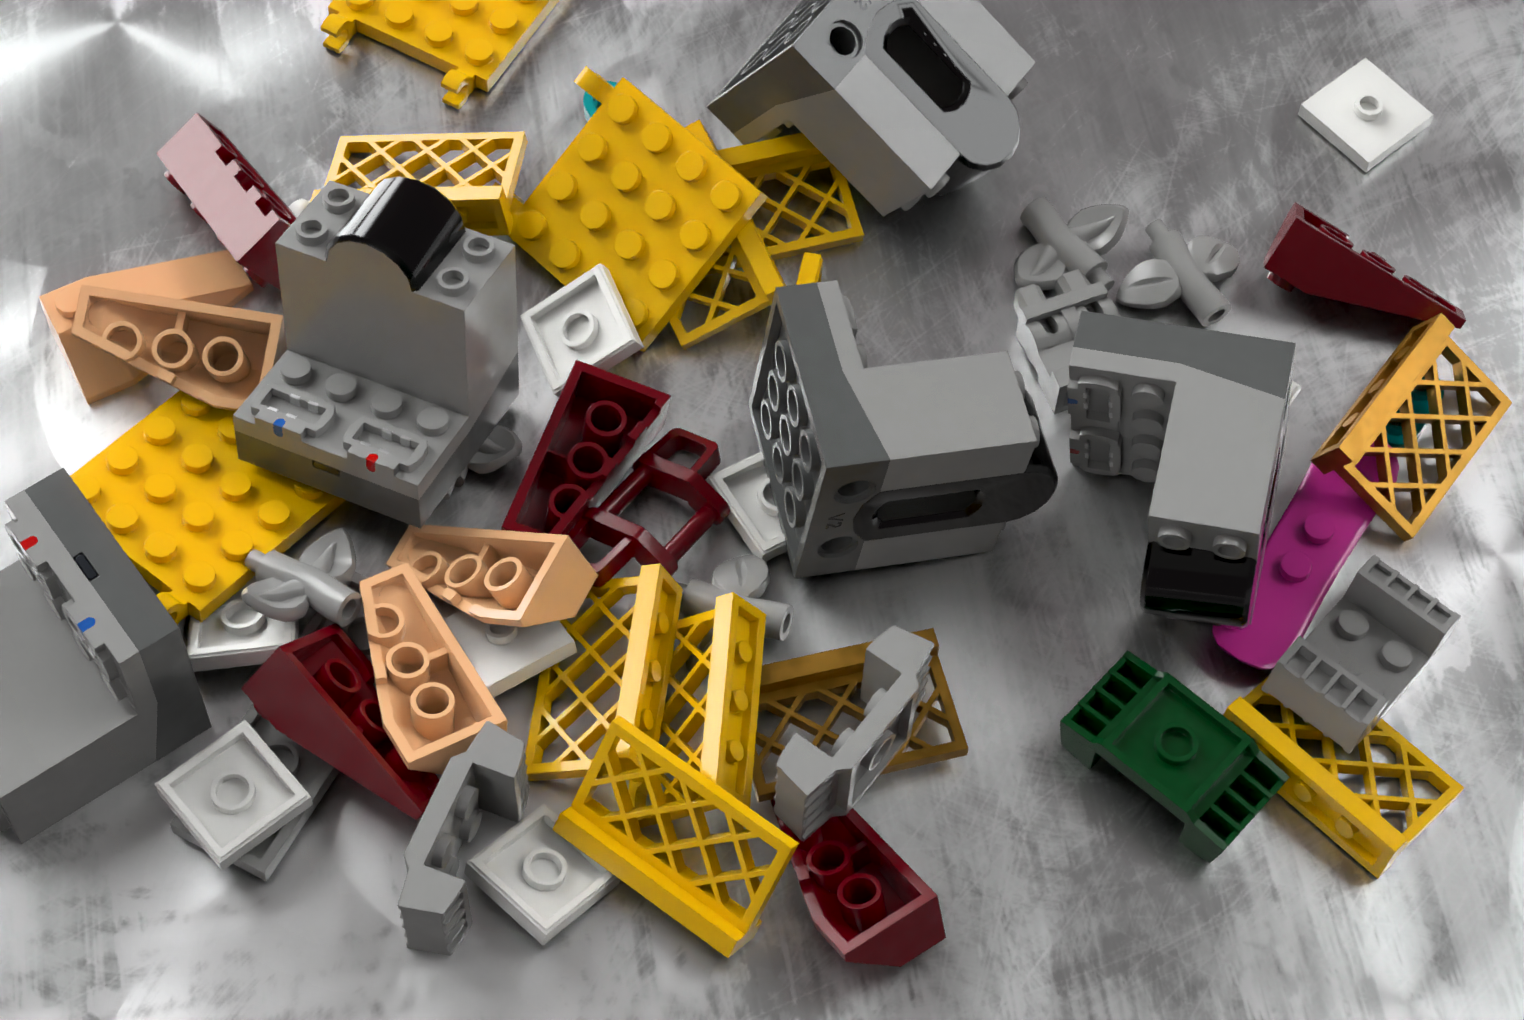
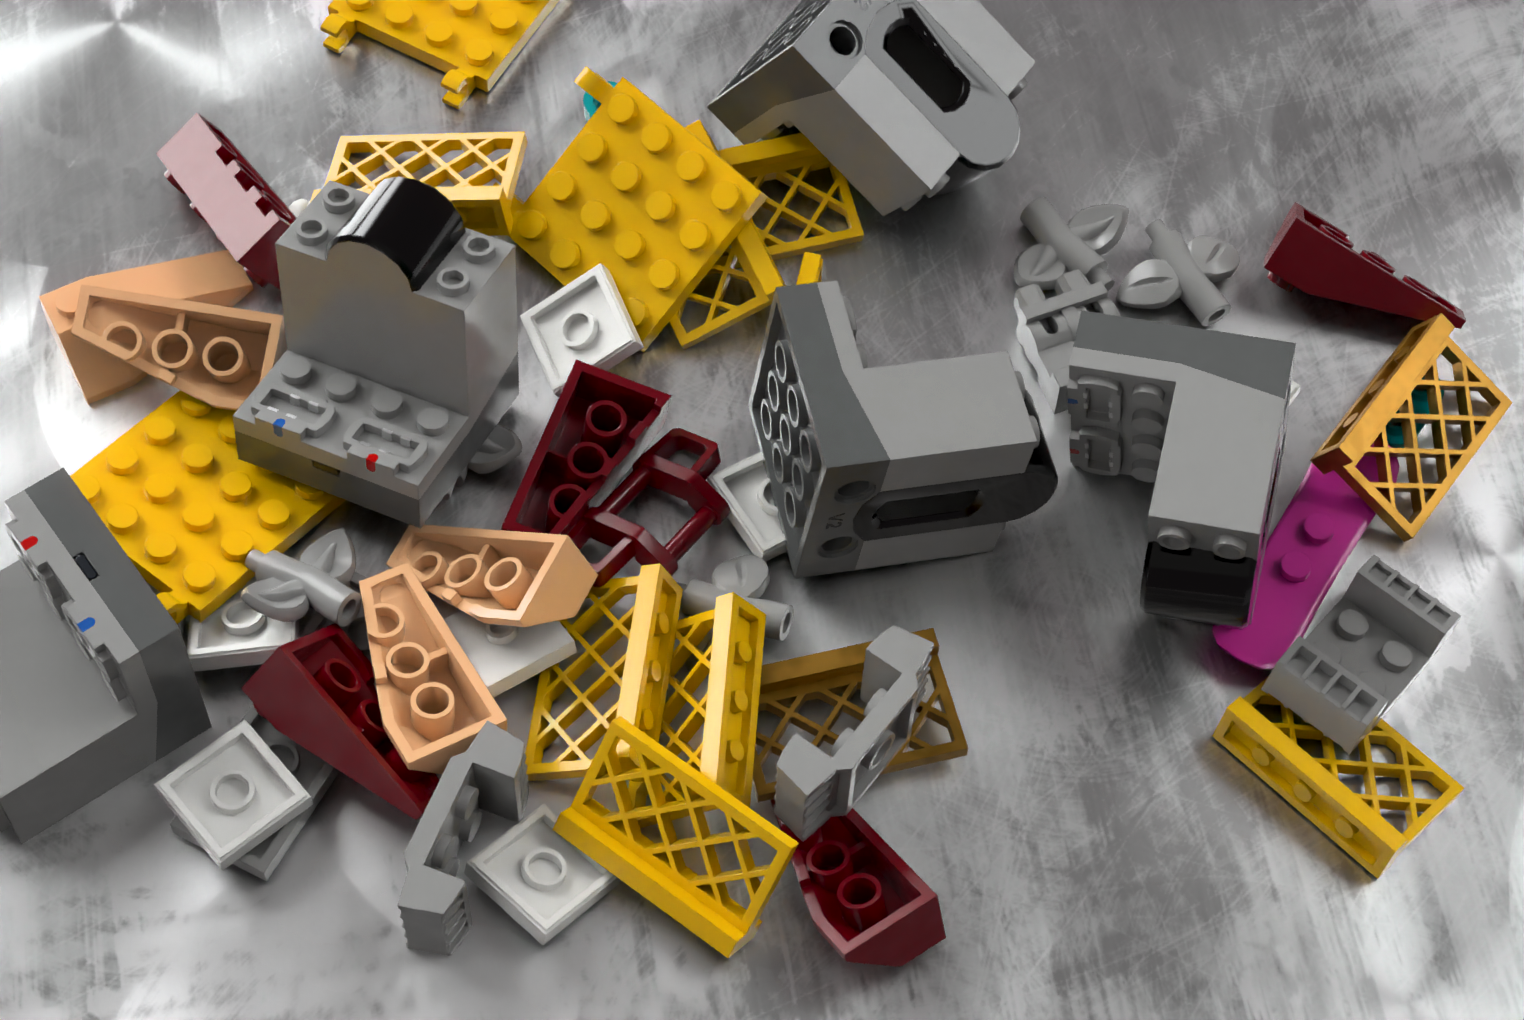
(1174, 752): dark green plate -> none
(1365, 114): white plate -> none

